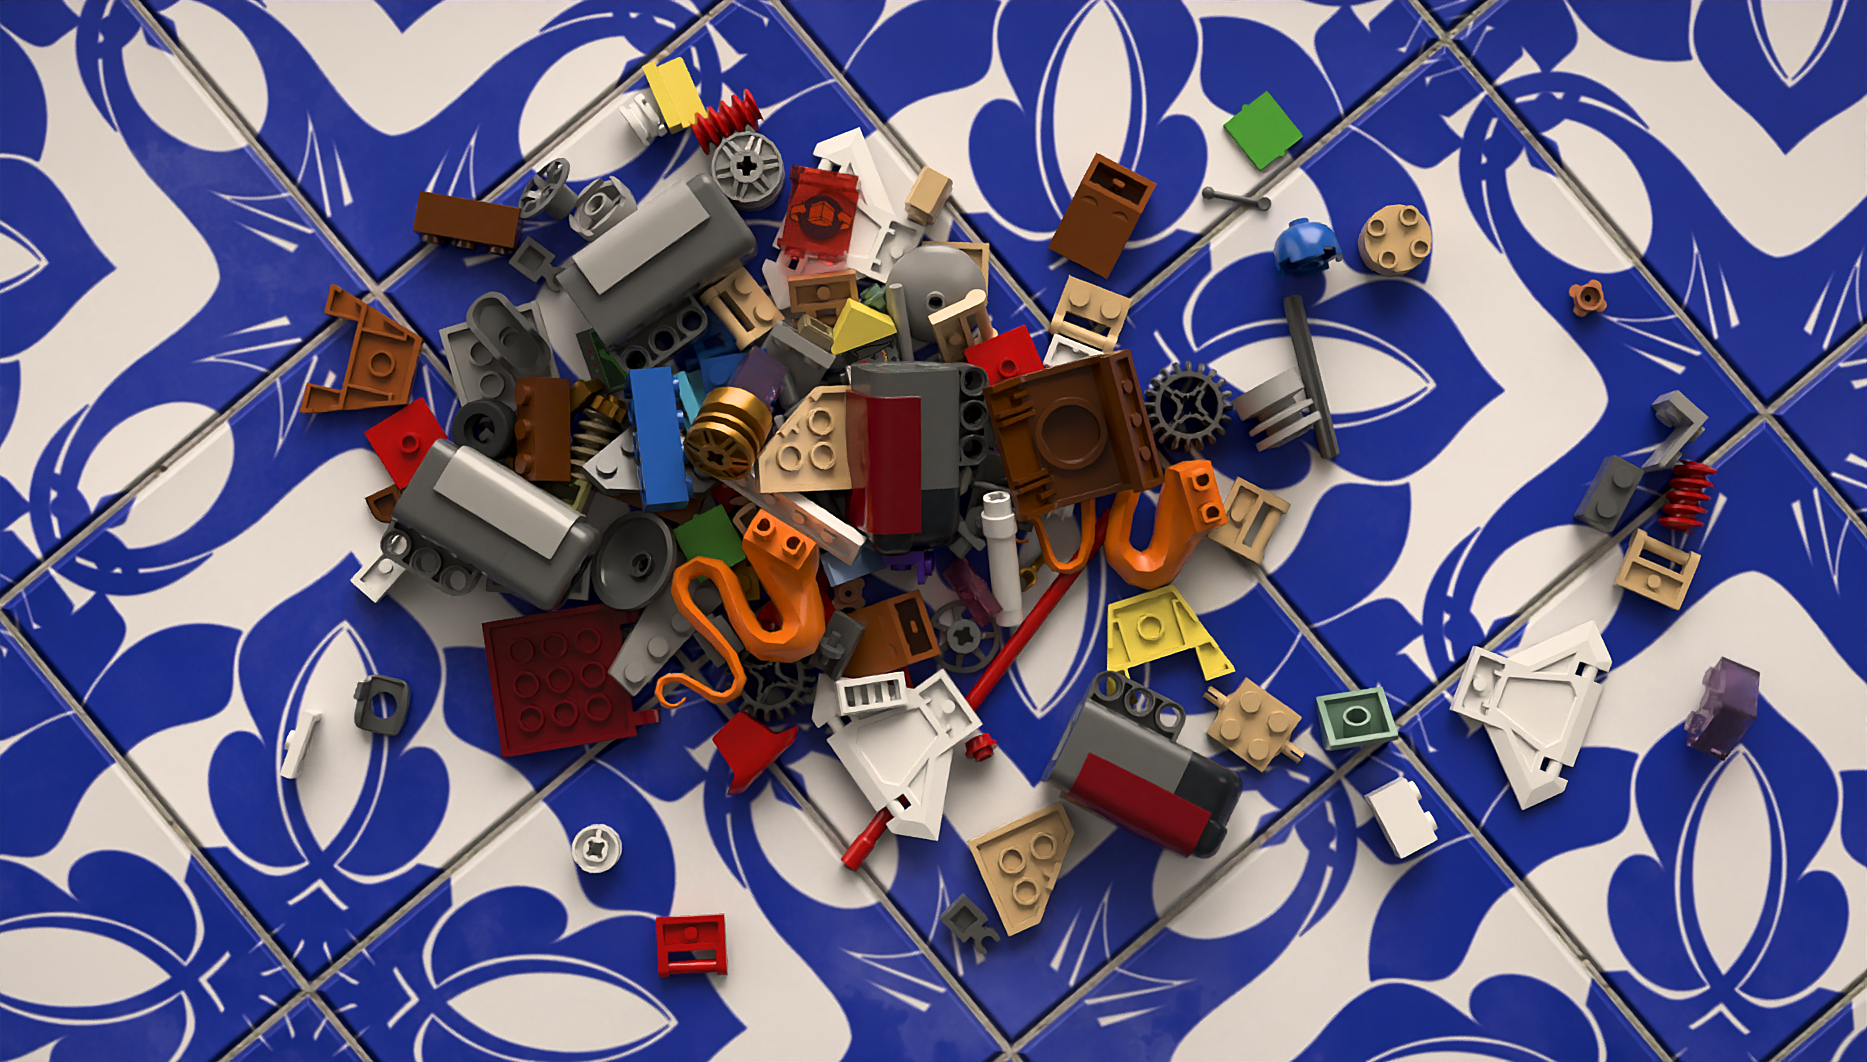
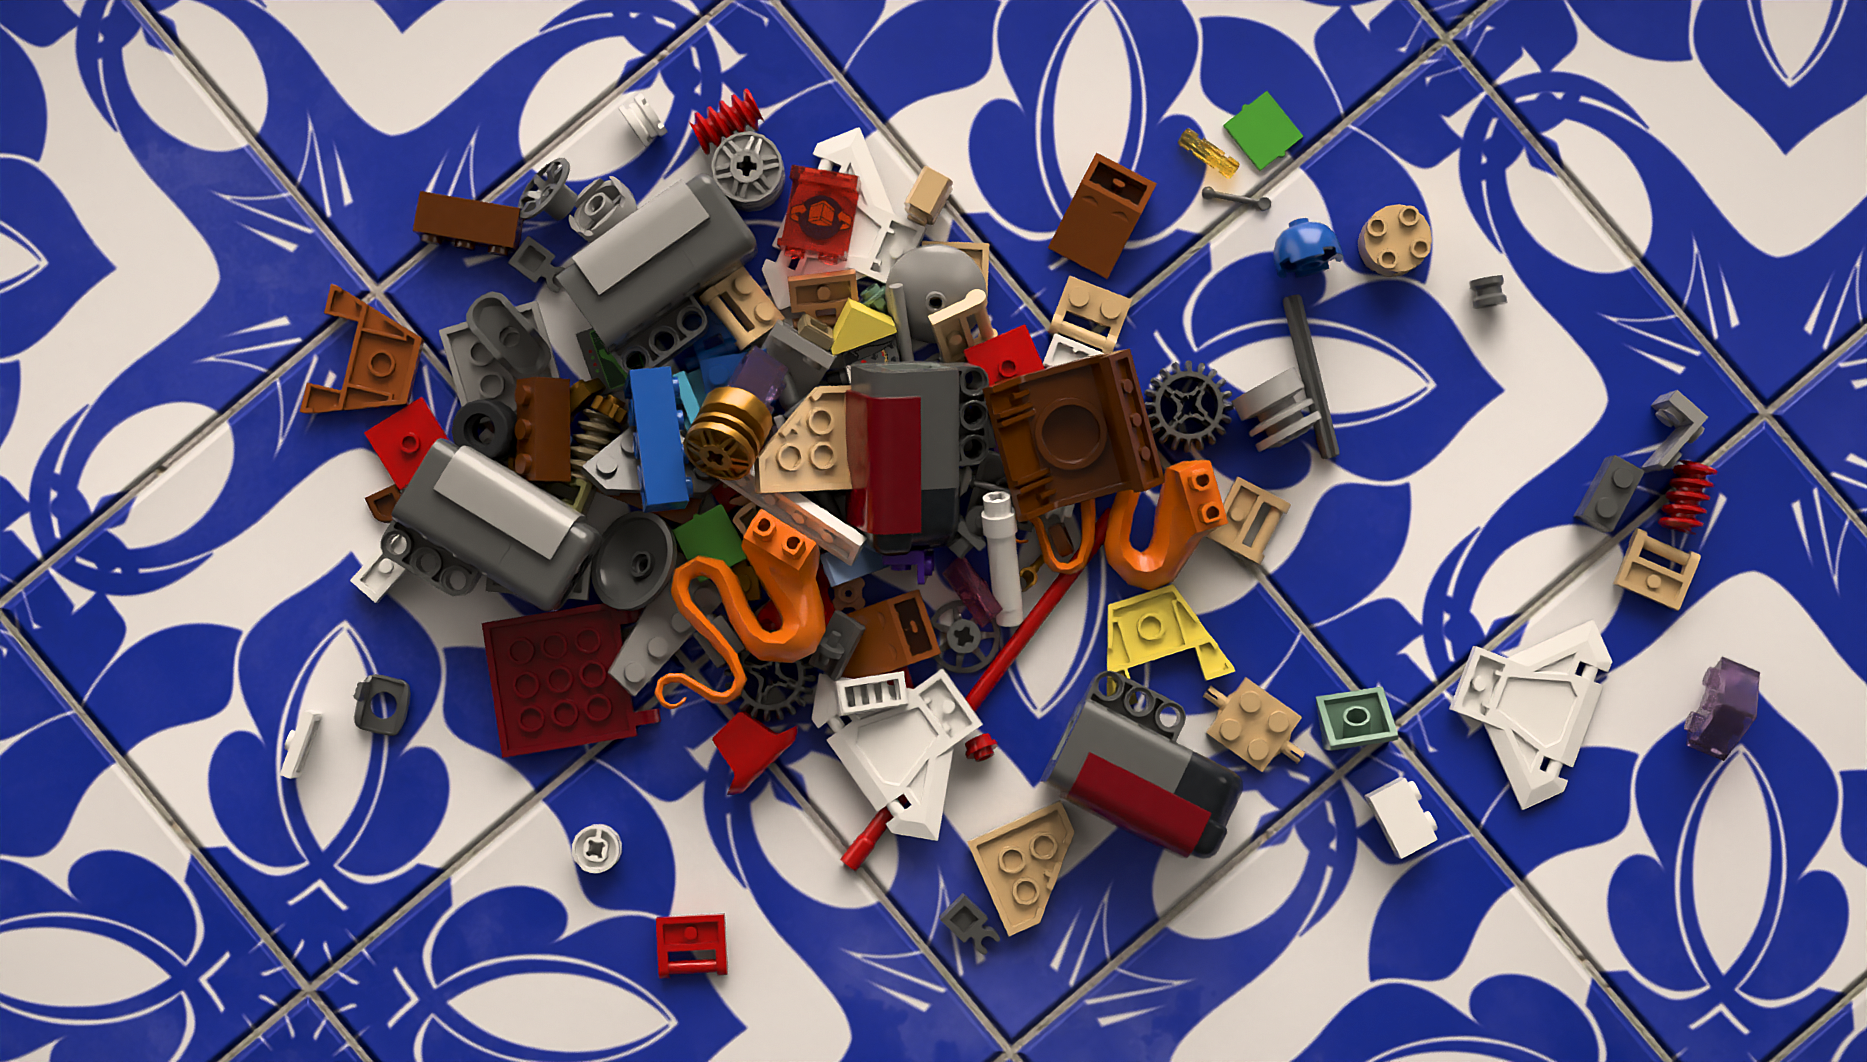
(674, 93): light yellow panel -> none
(1061, 539): none -> reddish brown tile
(1208, 153): none -> clear yellow axle
(1488, 291): none -> dark grey wheel
(1596, 294): nougat plate -> none

